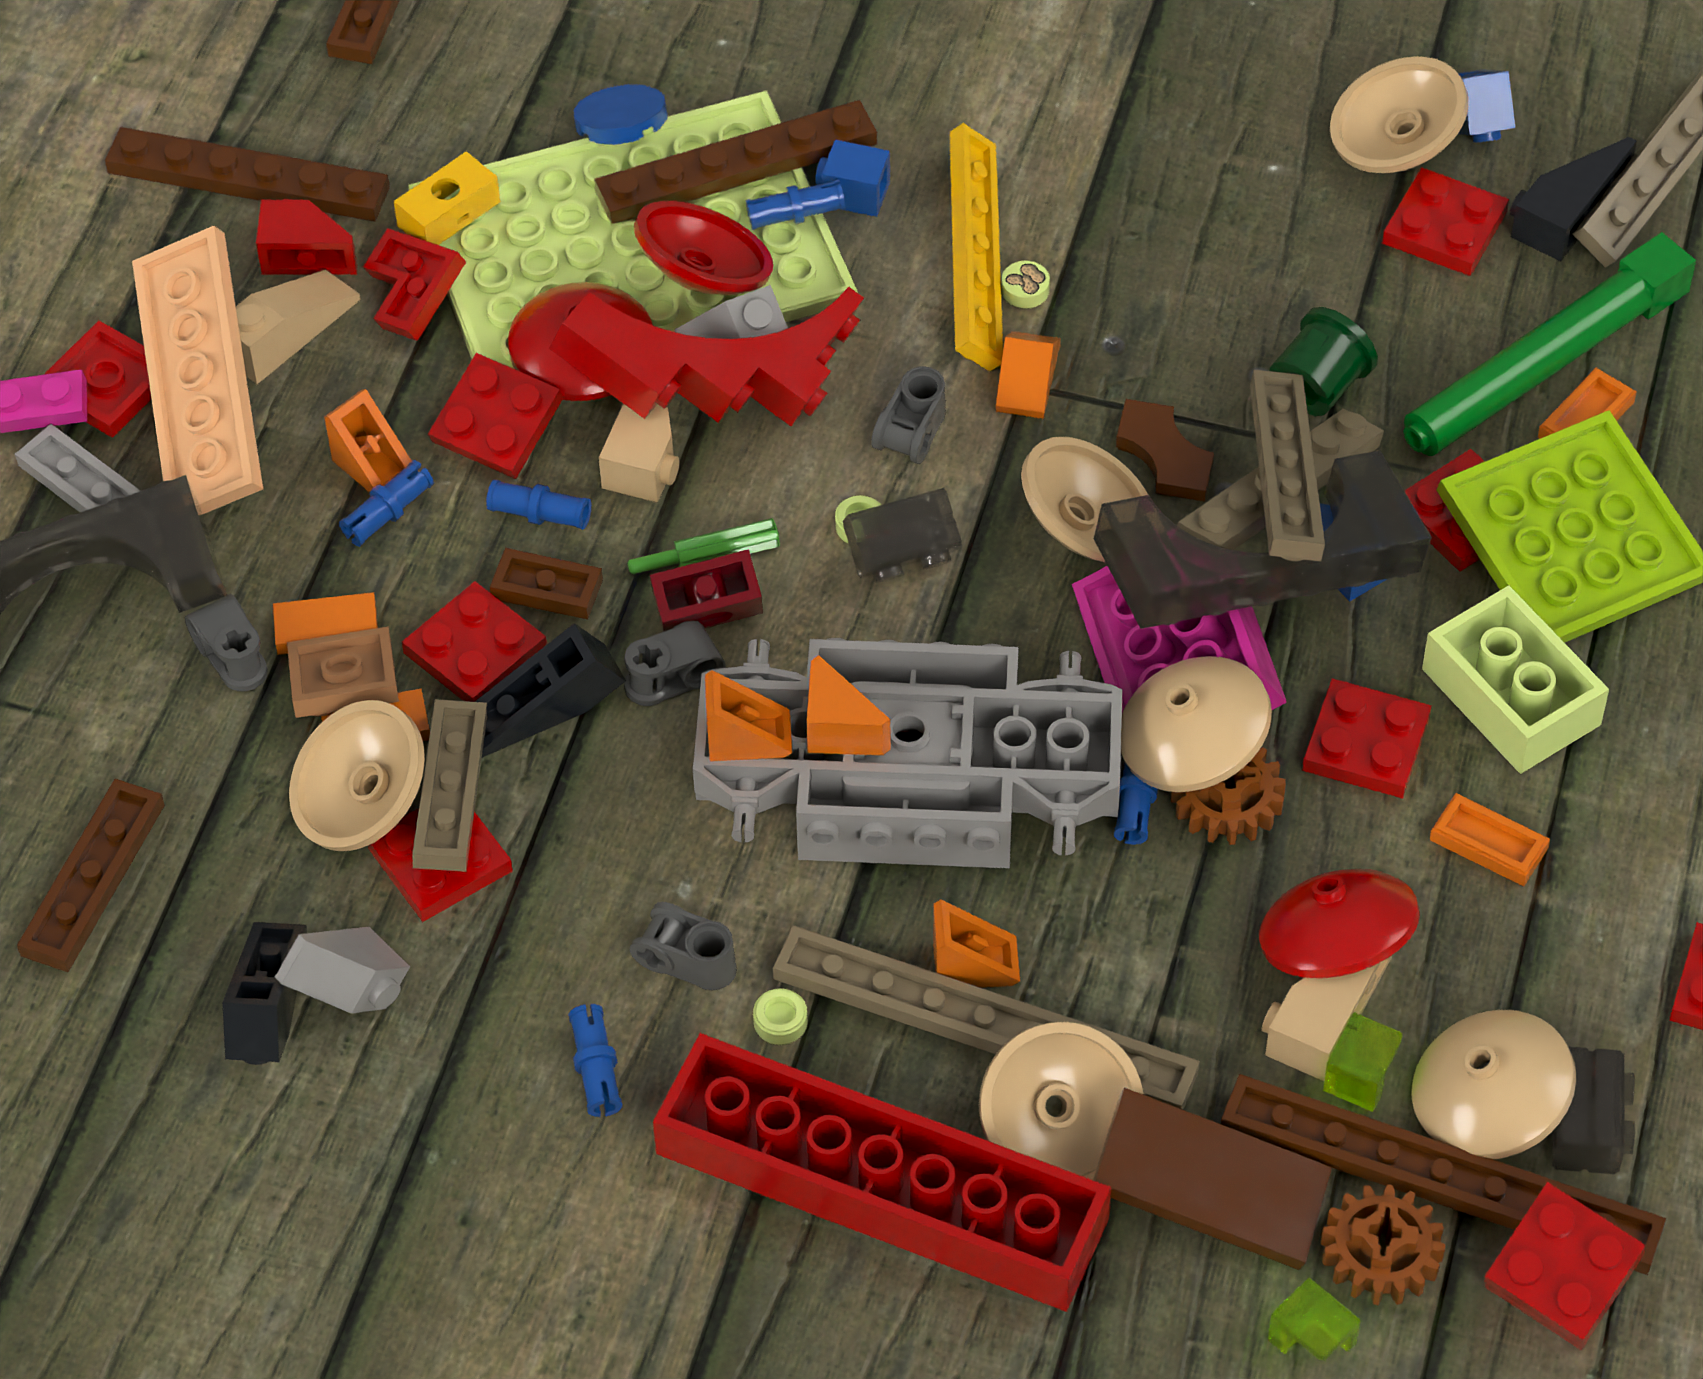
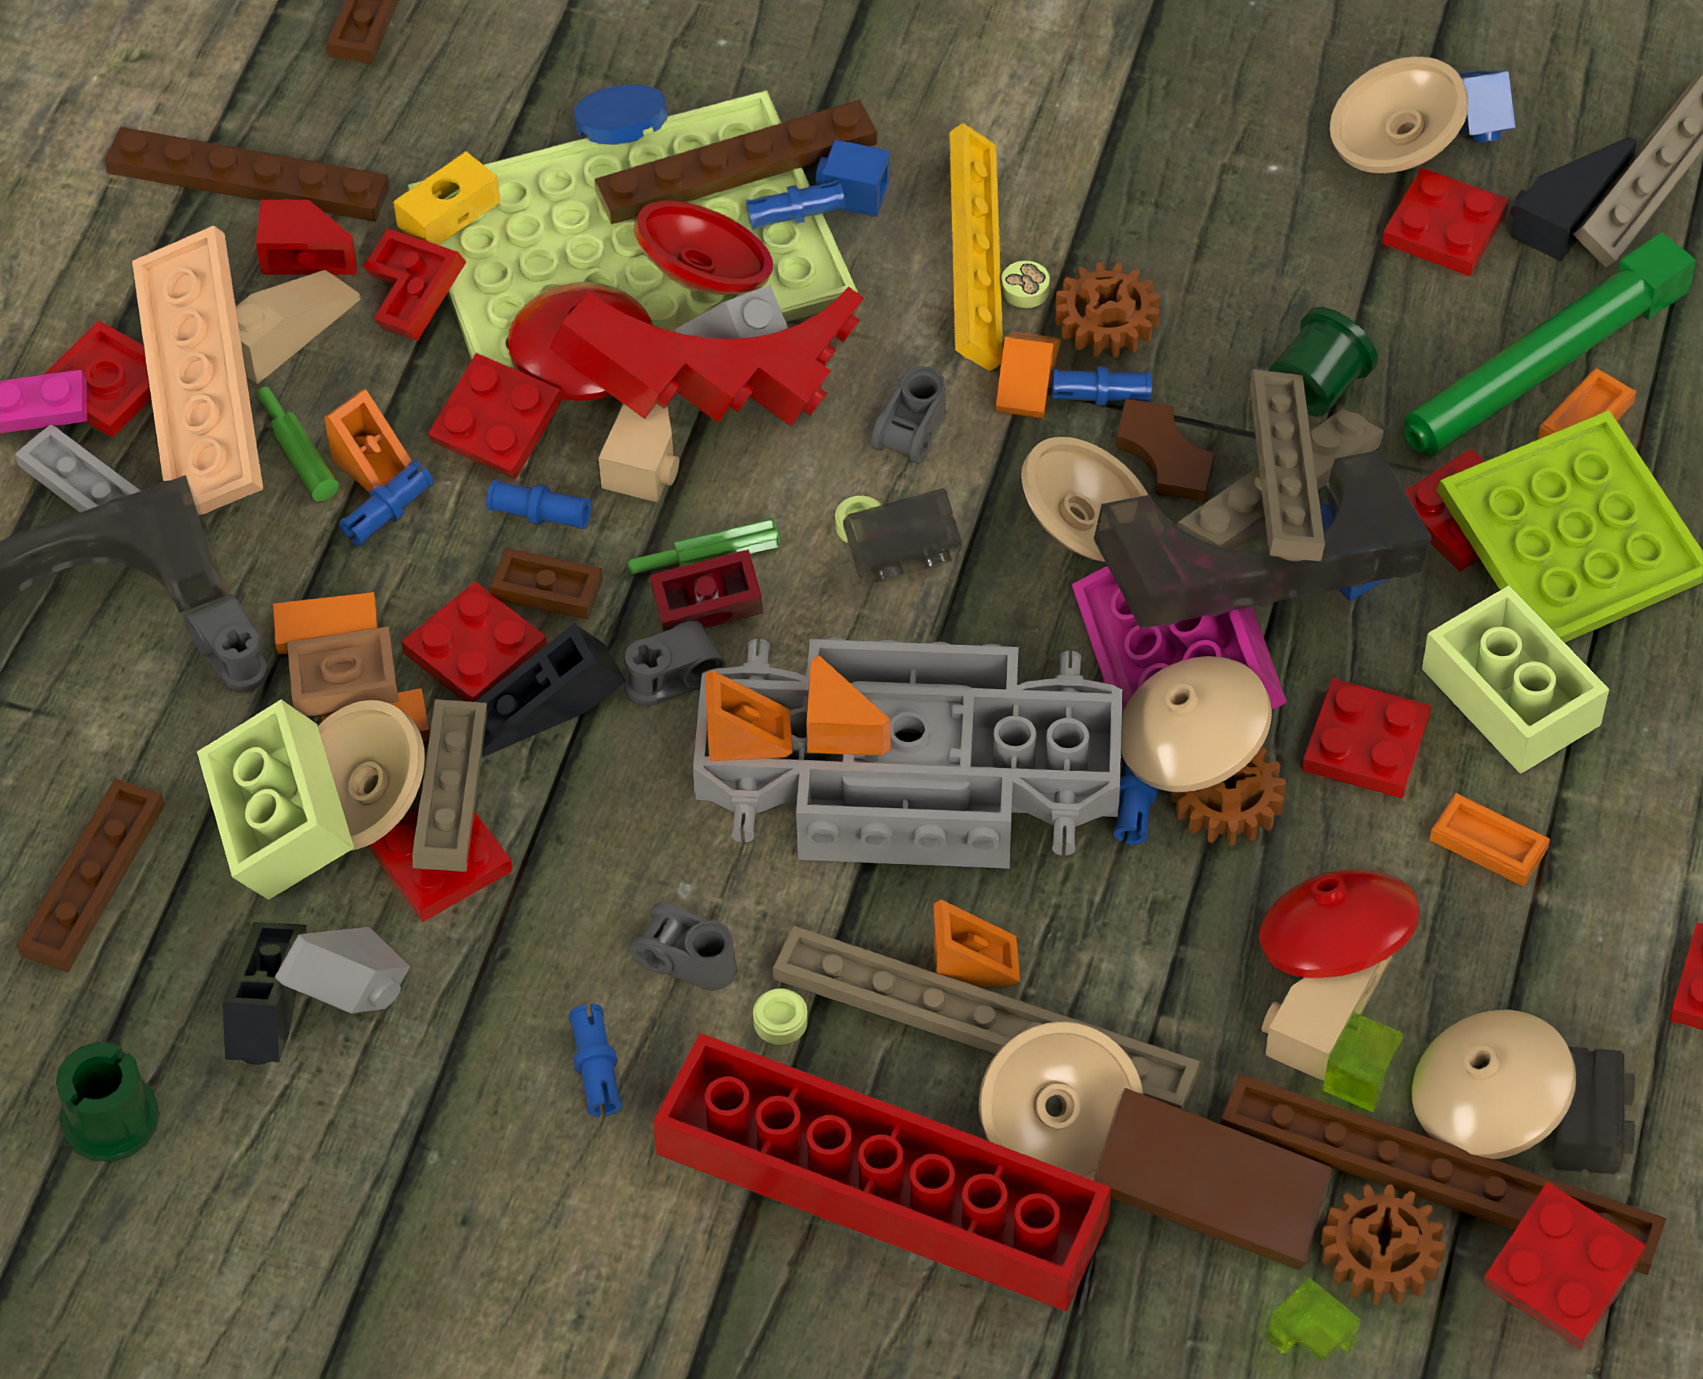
(111, 1125): none -> dark green piece
(274, 800): none -> yellowish green brick
(299, 449): none -> bright green axle
(1100, 385): none -> blue pin
(1107, 309): none -> dark orange gear

